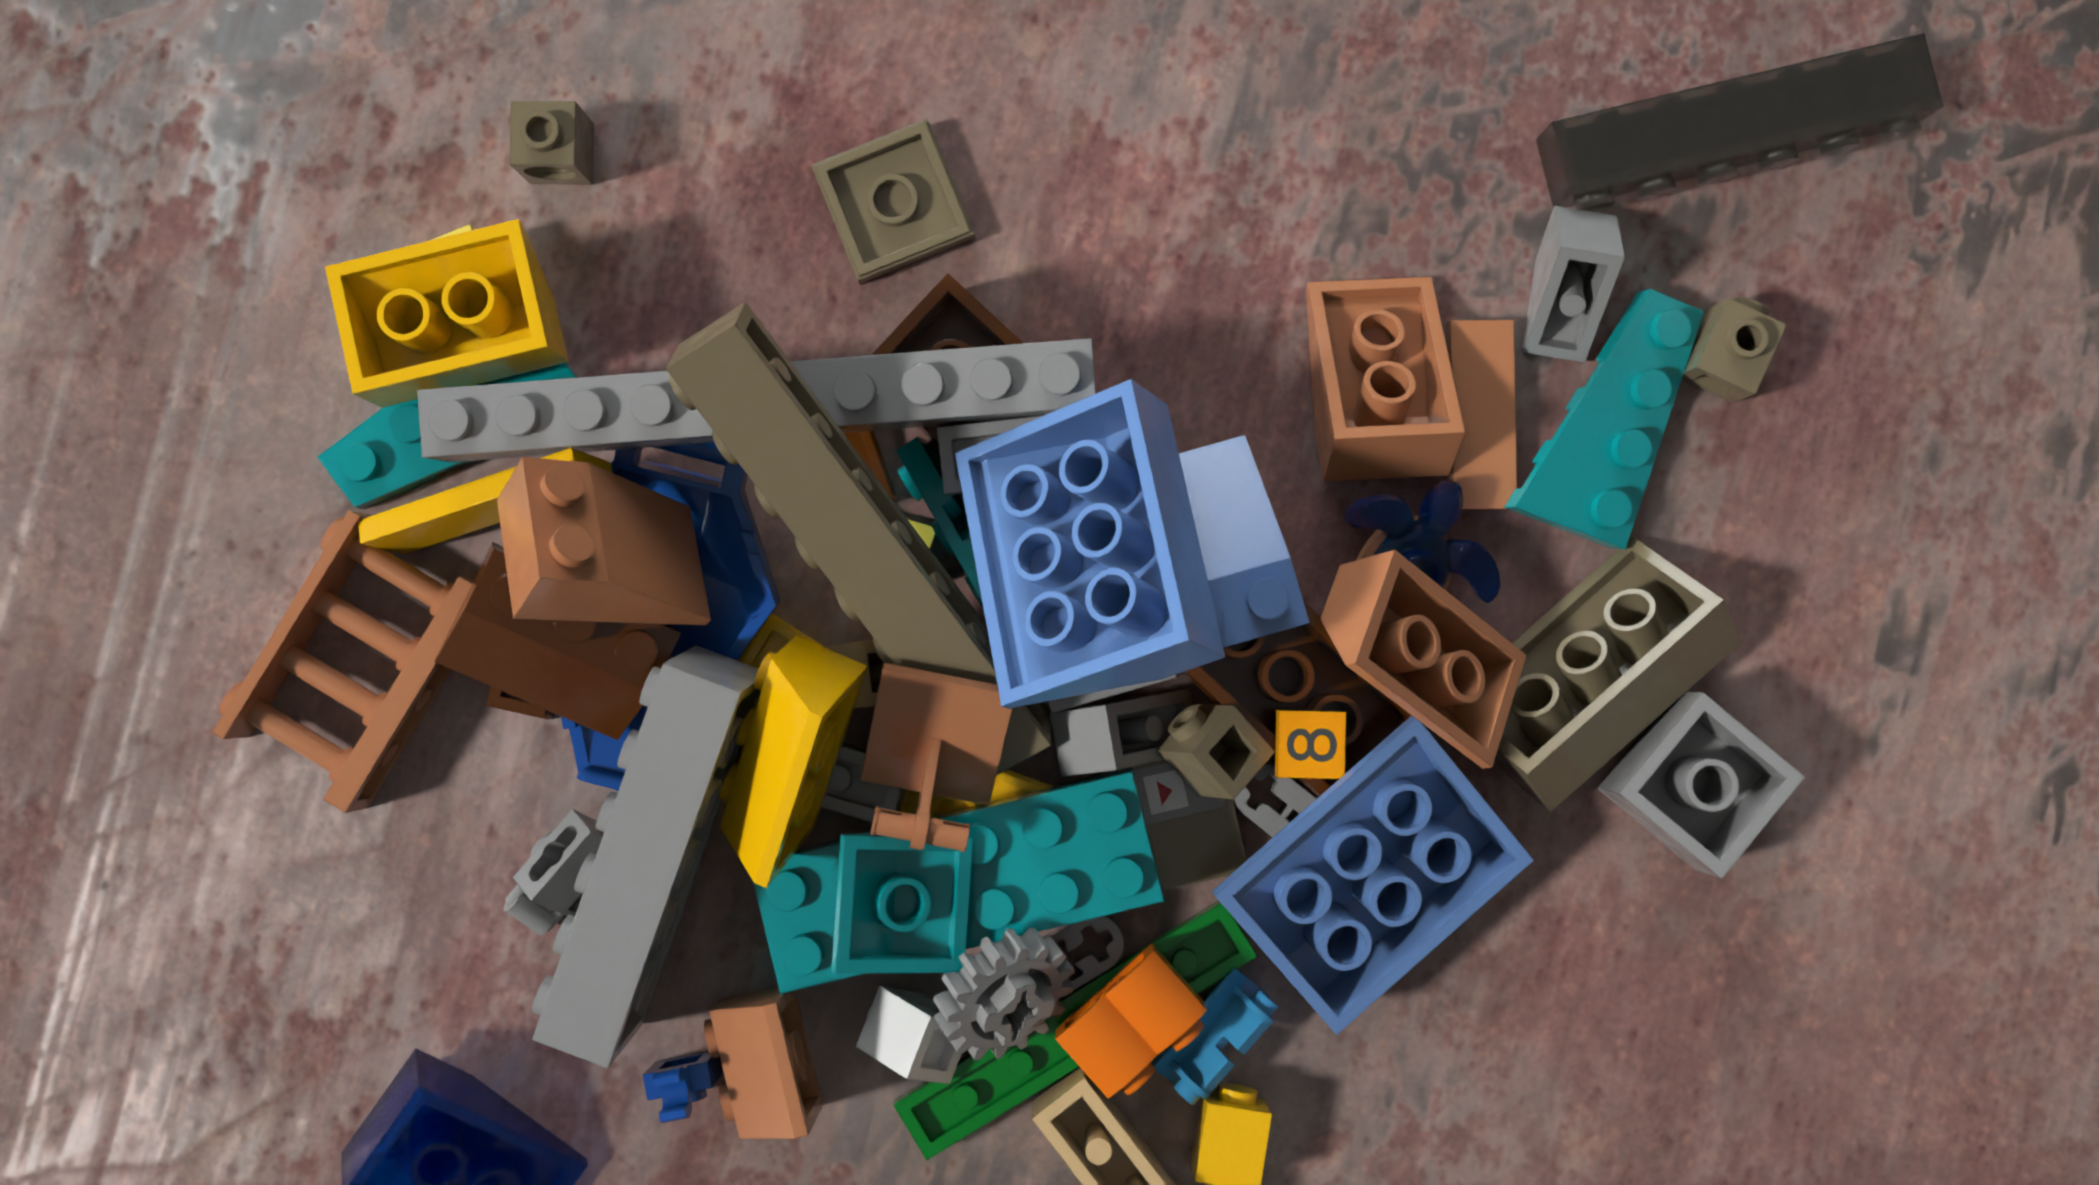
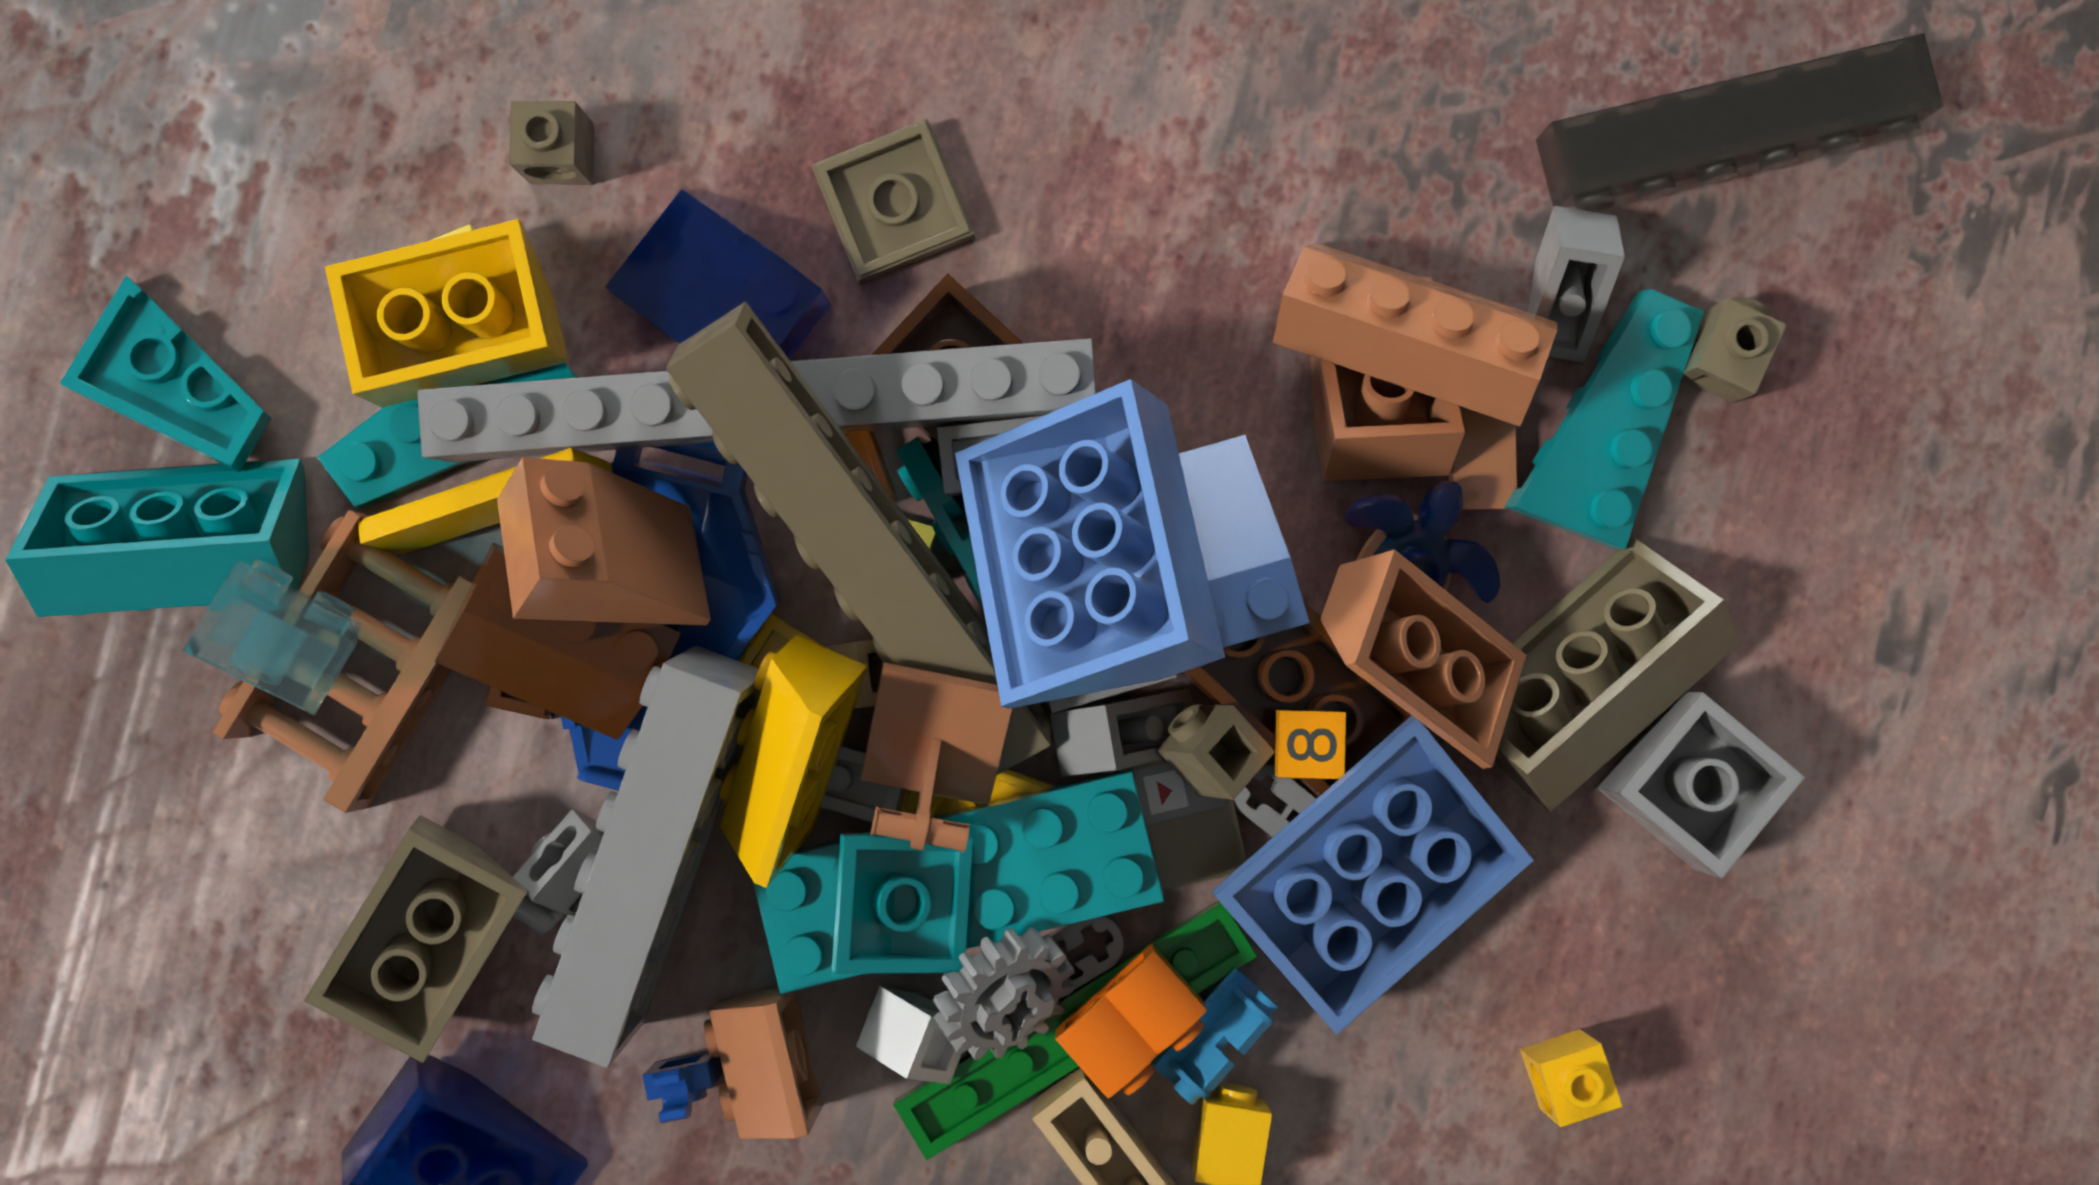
(157, 535): none -> teal slope
(164, 380): none -> teal wing
(276, 635): none -> clear light blue brick
(418, 940): none -> dark tan slope
(703, 266): none -> clear blue slope
(1414, 332): none -> nougat slope
(1571, 1077): none -> yellow brick

